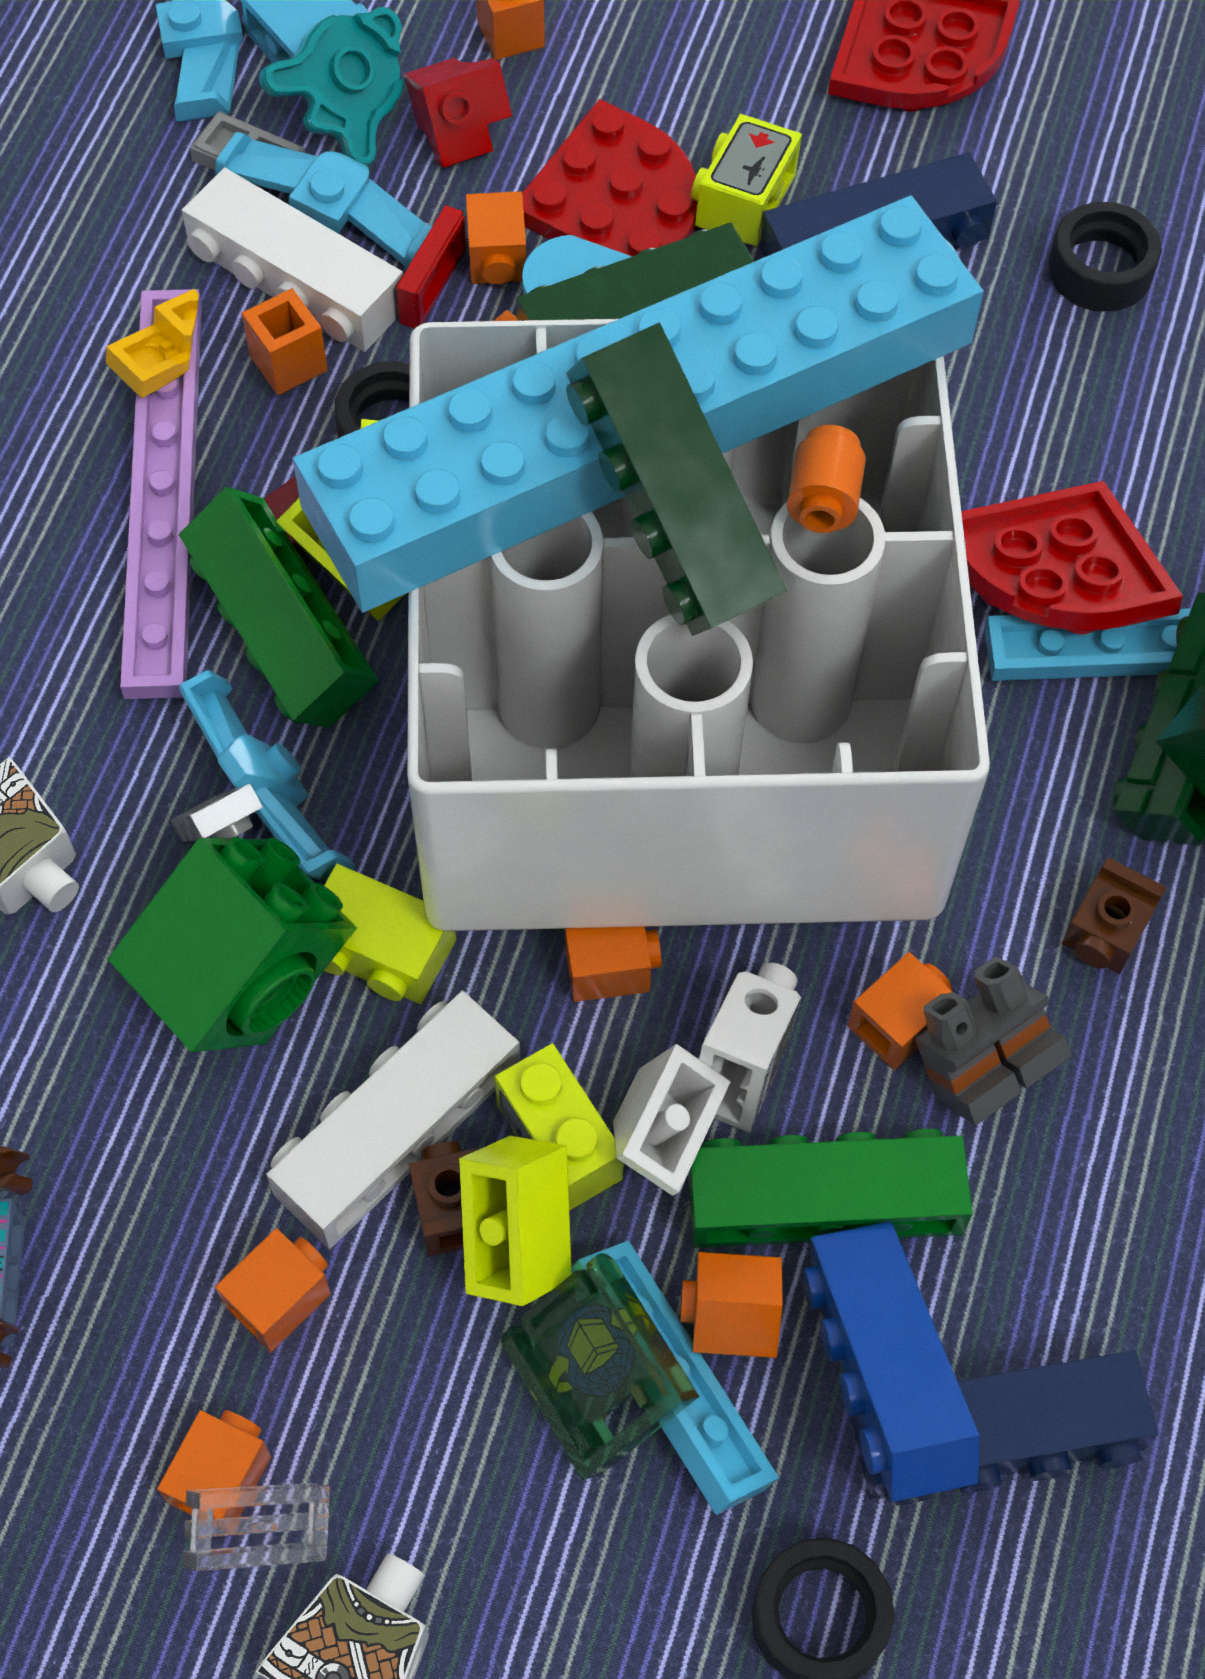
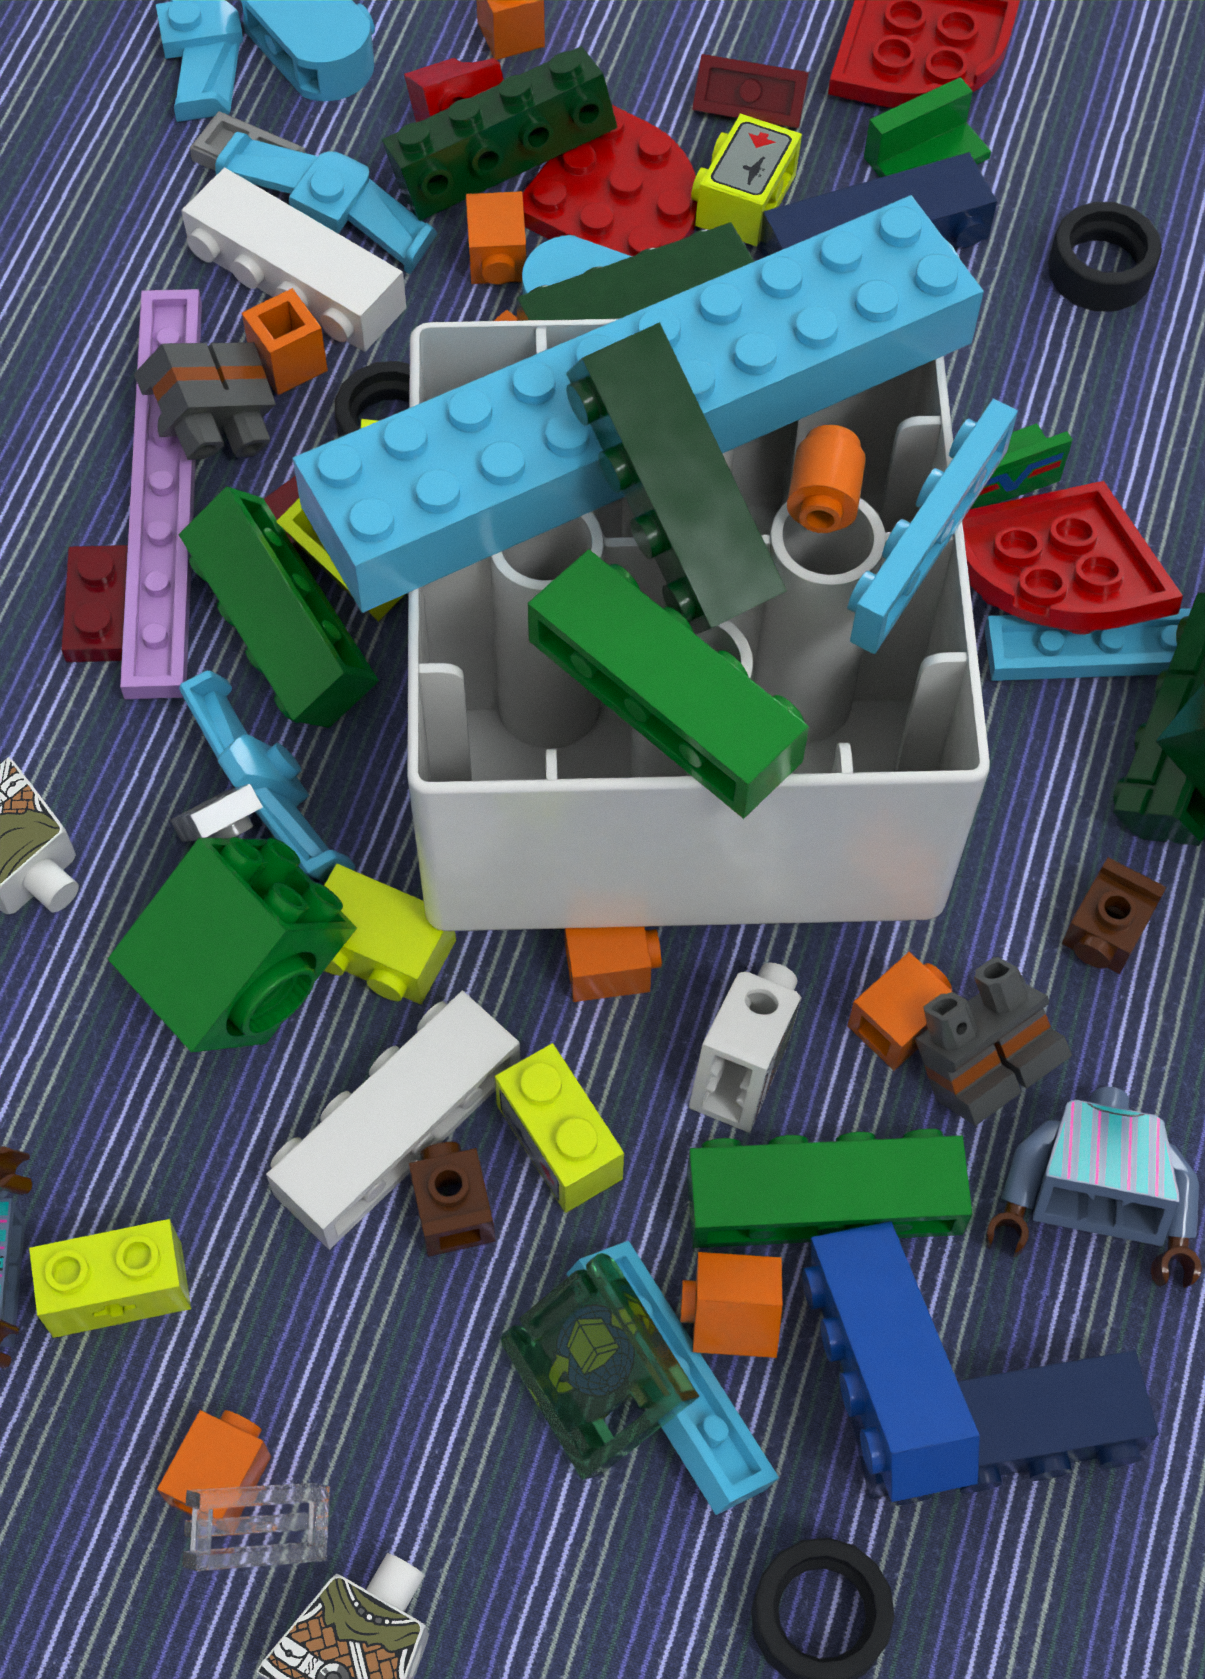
(94, 603): none -> dark red plate
(109, 1278): none -> neon yellow brick
(159, 351): yellow slope -> none
(209, 394): none -> dark grey hips
(275, 1287): orange brick -> none
(346, 75): teal tile -> none
(431, 267): red tile -> none
(500, 132): none -> dark green brick
(515, 1219): neon yellow brick -> none
(667, 1116): white slope -> none
(668, 682): none -> green brick
(751, 89): none -> dark red plate
(917, 545): none -> medium azure plate
(924, 131): none -> green panel
(1027, 466): none -> green panel
(1106, 1176): none -> sand blue torso

